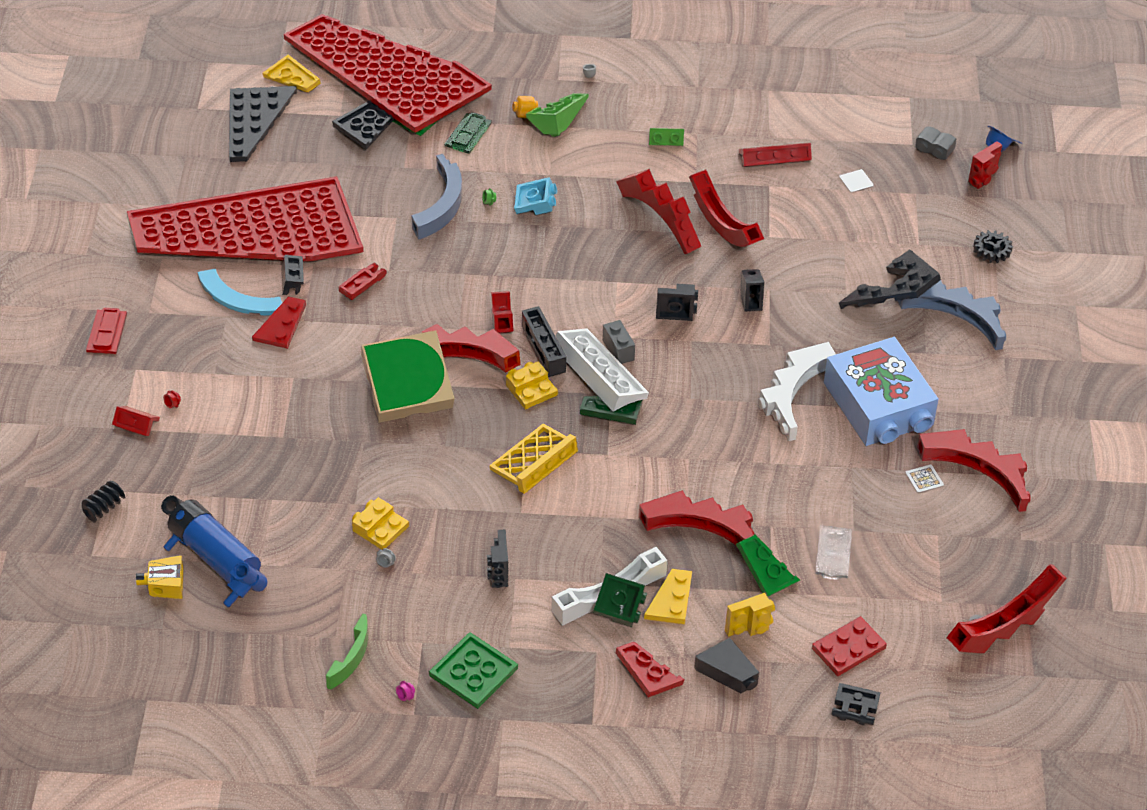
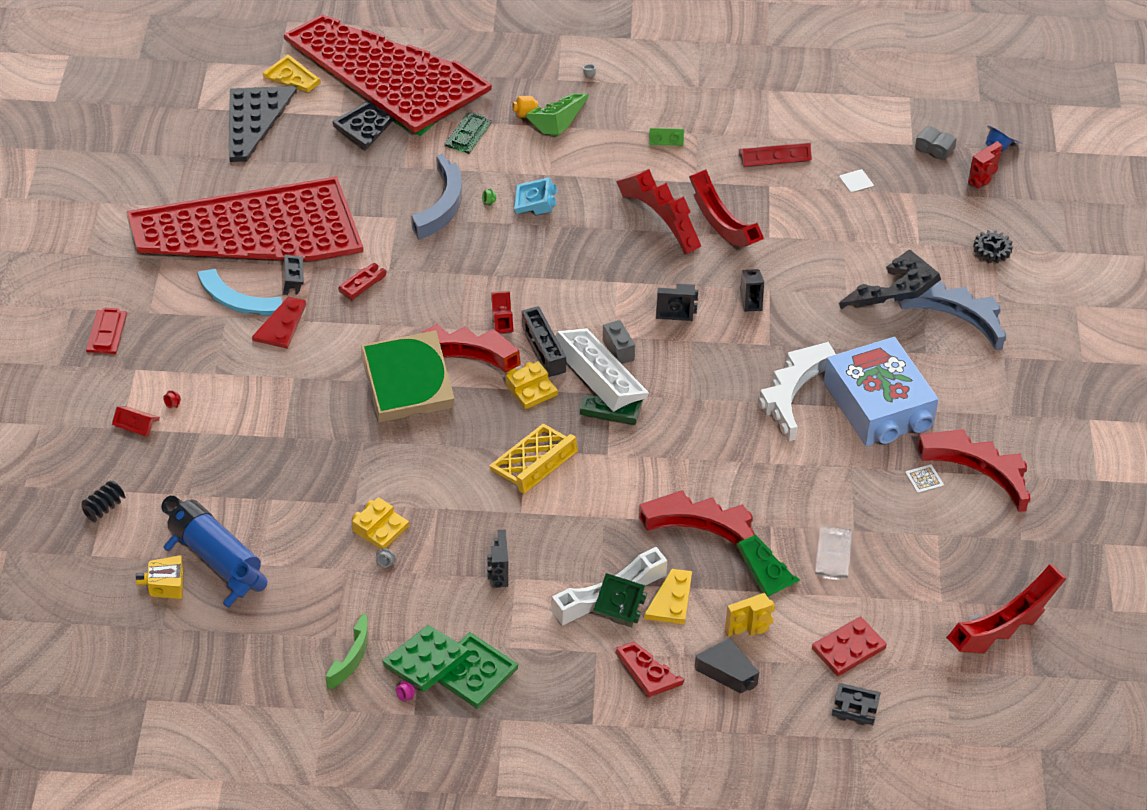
(426, 658): none -> plate

